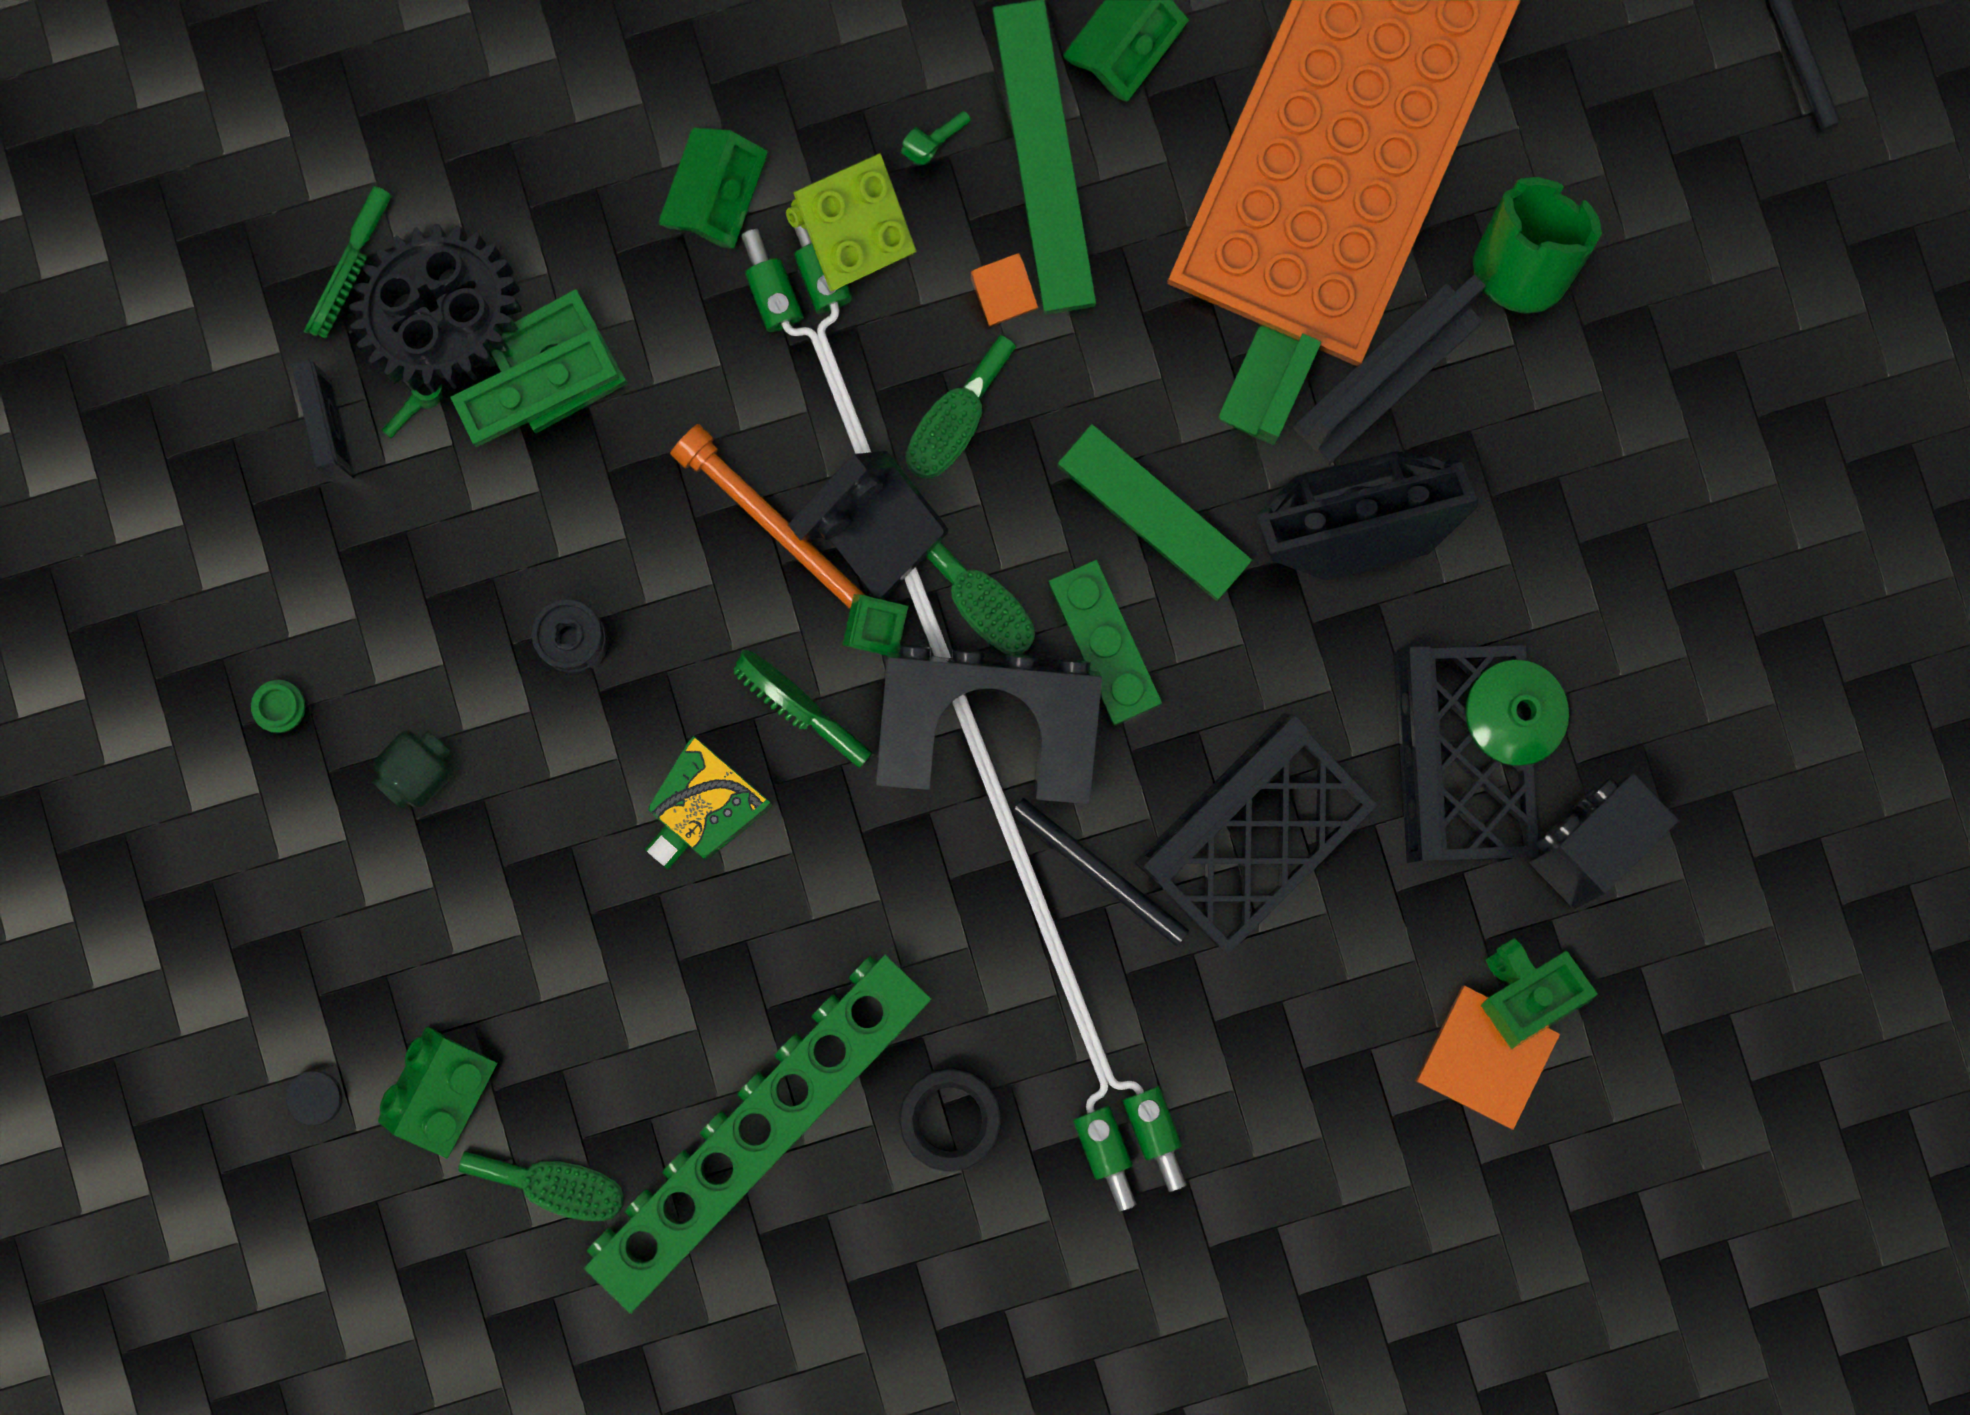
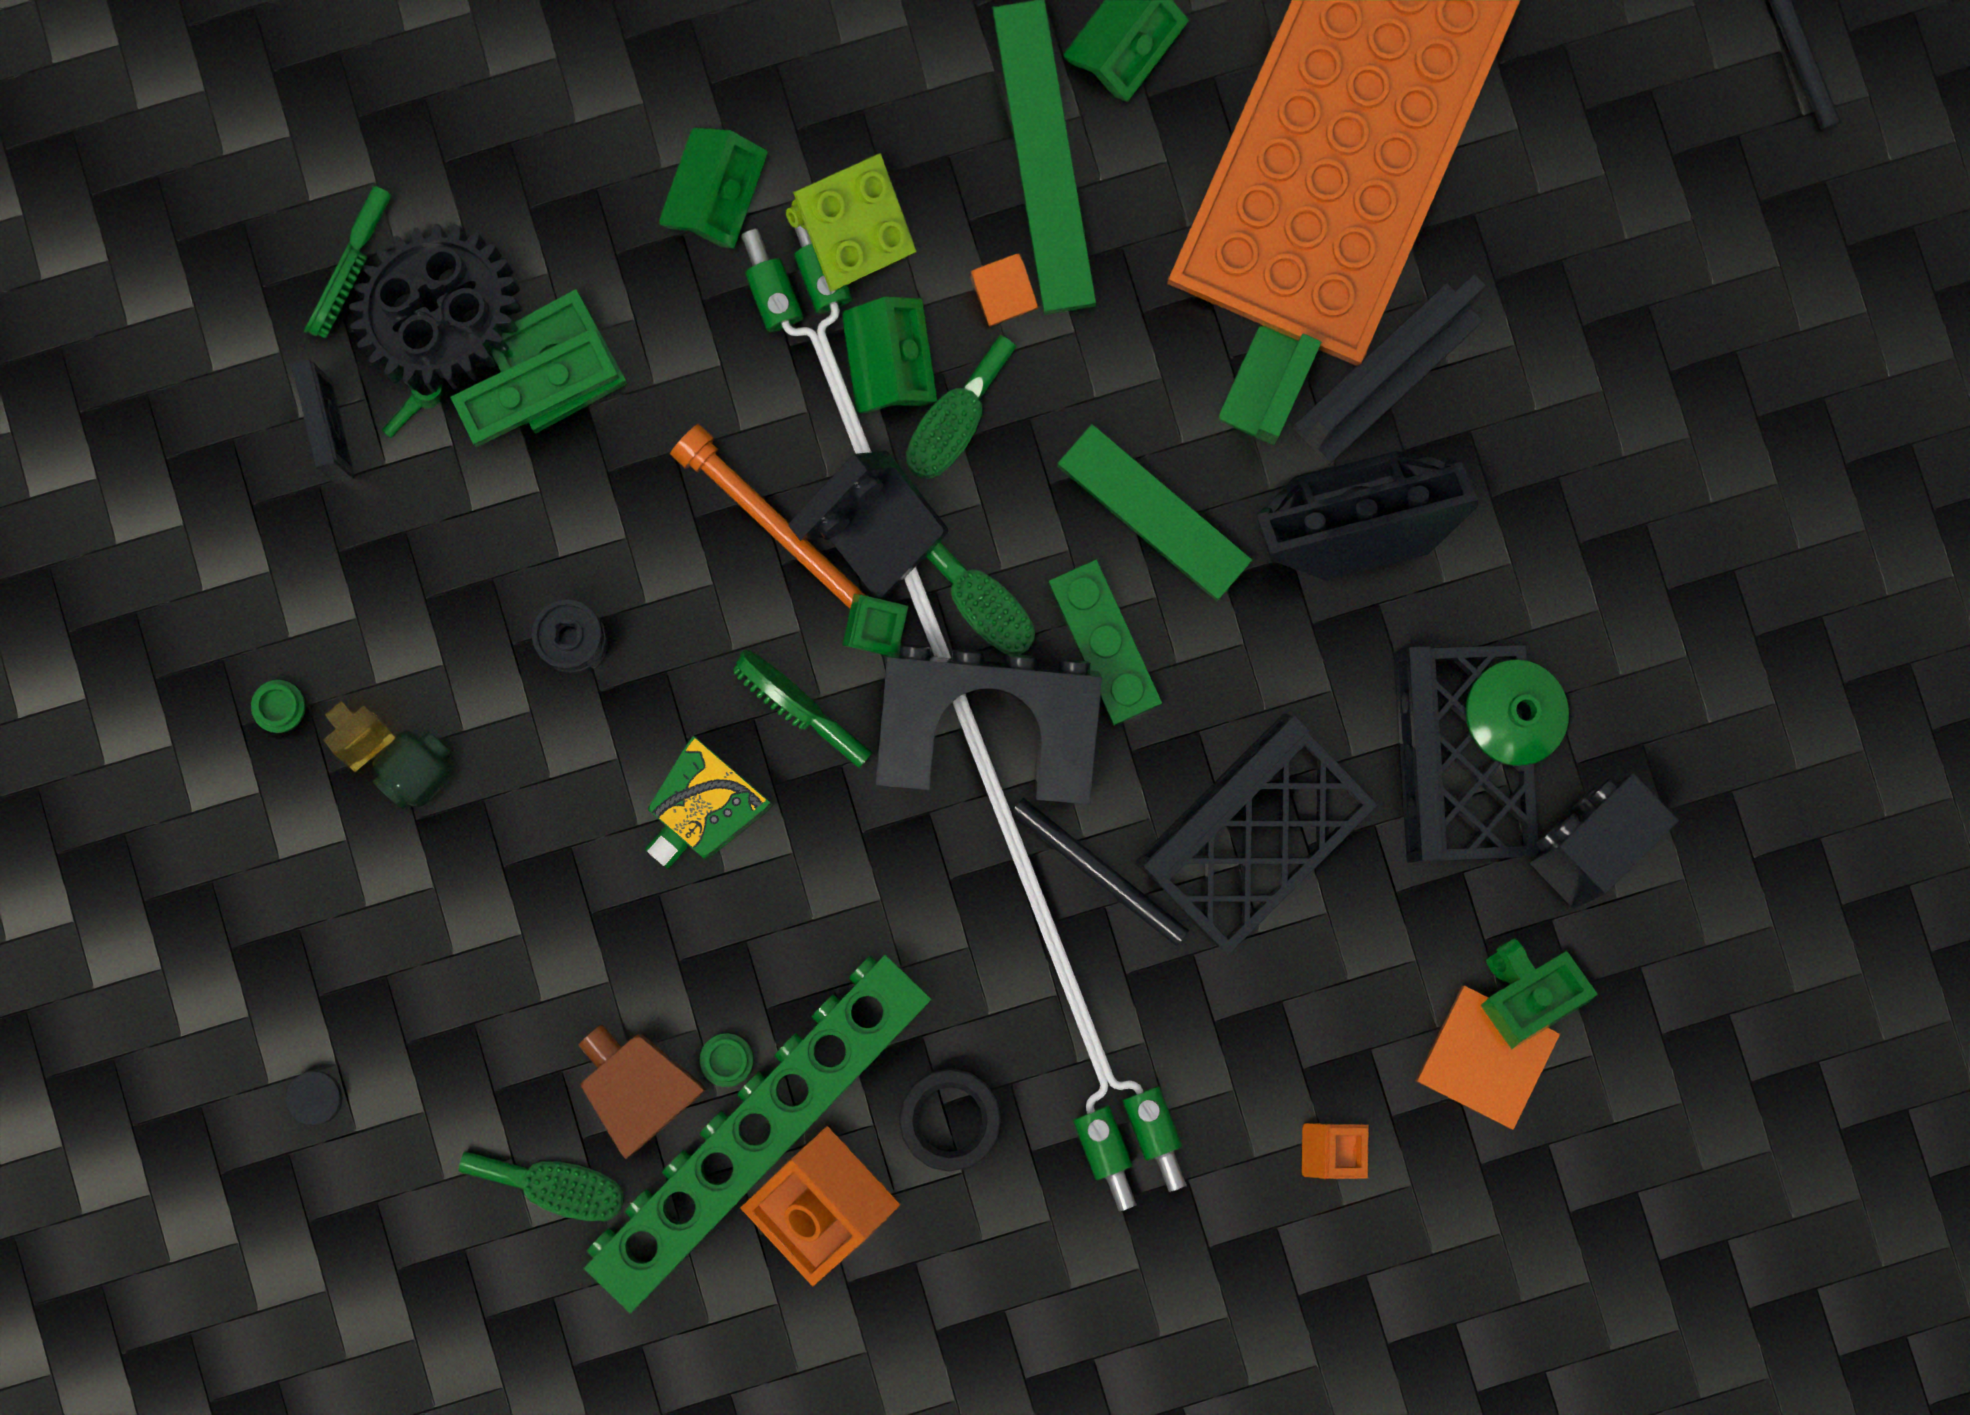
(356, 735): none -> clear yellow tile
(435, 1092): green bracket -> none
(635, 1088): none -> dark orange torso
(726, 1060): none -> green plate
(820, 1206): none -> orange slope
(889, 354): none -> green panel
(921, 147): green hand -> none
(1335, 1151): none -> orange slope
(1535, 245): green cylinder -> none

